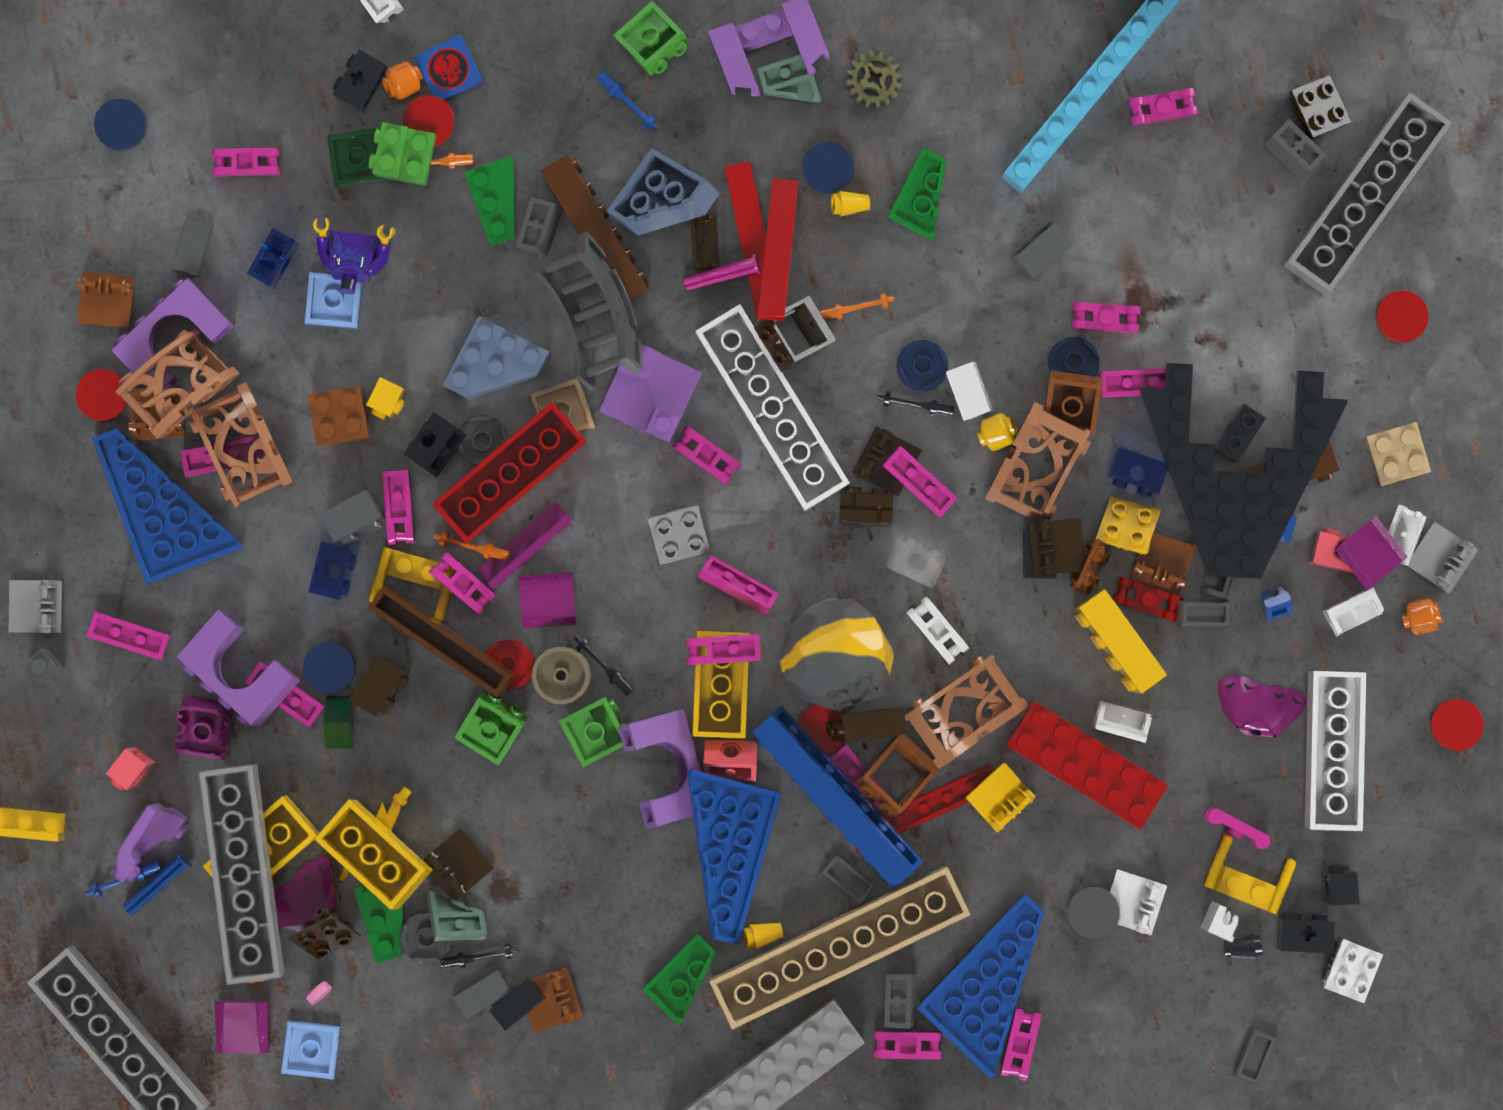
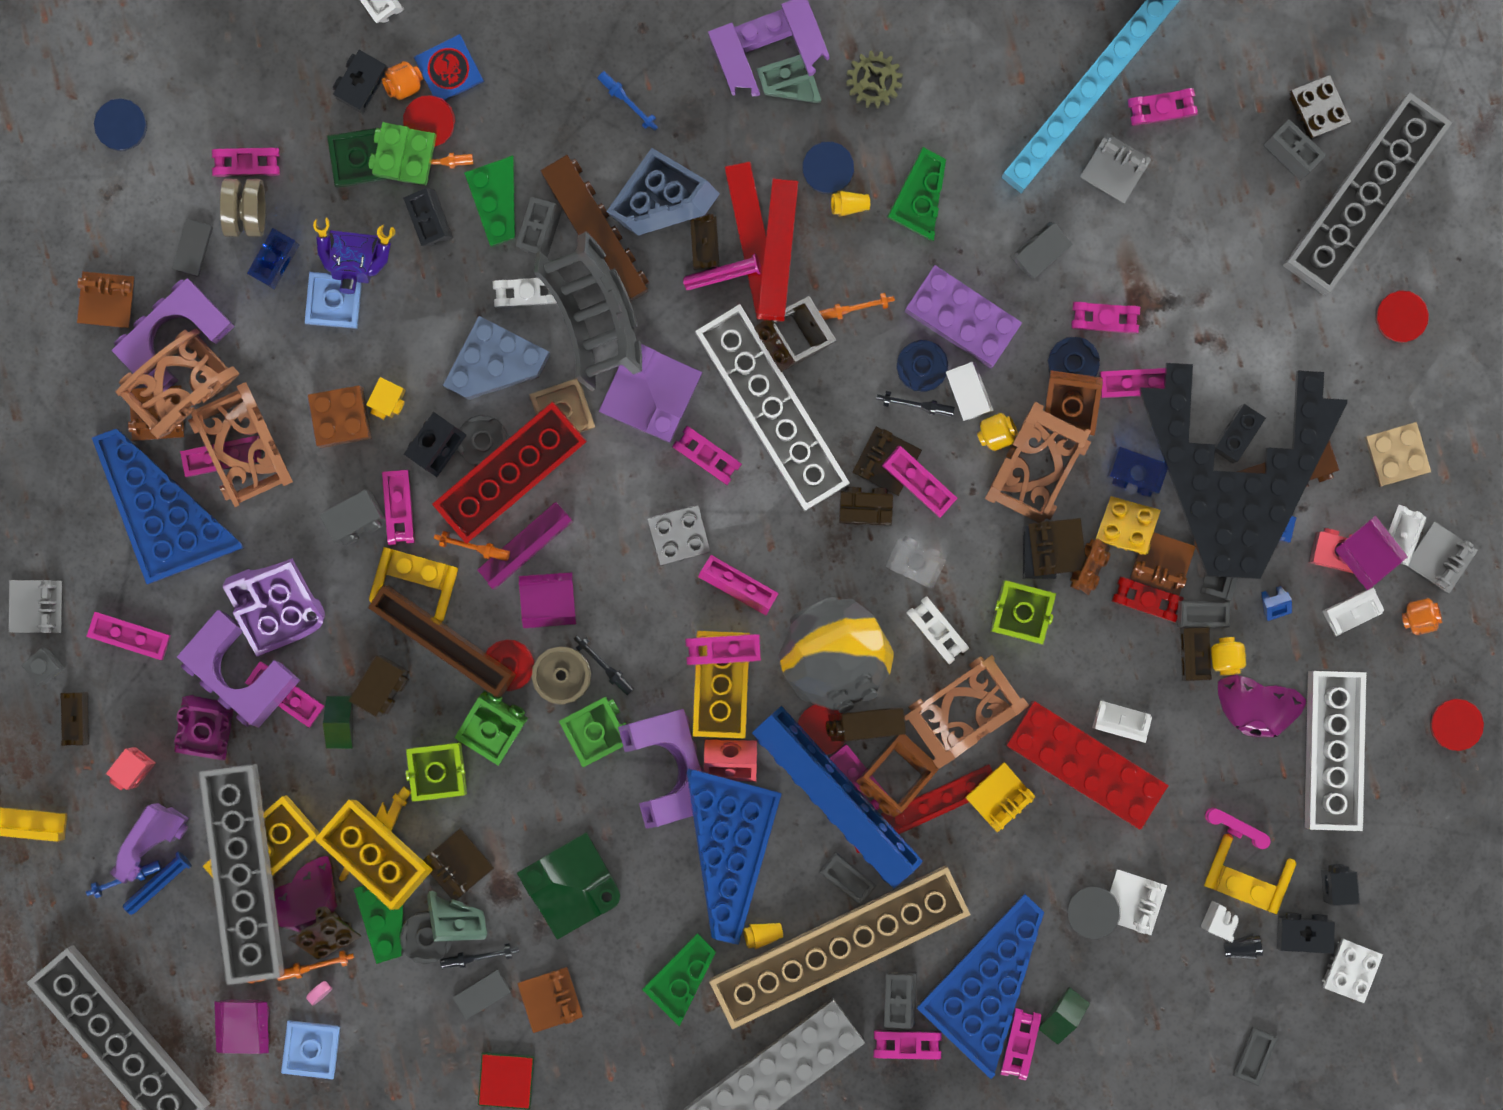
(74, 719): none -> dark brown hinge
(98, 397): red tile -> none
(242, 207): none -> dark tan wheel
(273, 606): none -> medium lavender slope
(297, 970): none -> orange piece
(321, 582): clear blue brick -> none
(329, 668): dark blue tile -> none
(428, 217): none -> black hinge
(436, 771): none -> lime brick
(462, 583): dark pink plate -> none
(506, 1080): none -> red tile
(517, 1004): black tile -> none
(526, 293): none -> white plate
(570, 885): none -> dark green slope
(652, 39): bright green plate -> none
(963, 317): none -> medium lavender brick
(1023, 612): none -> lime brick
(1064, 1016): none -> dark green slope
(1115, 168): none -> light grey hinge
(1119, 641): yellow brick -> none
(1195, 654): none -> dark brown hinge
(1228, 656): none -> yellow head

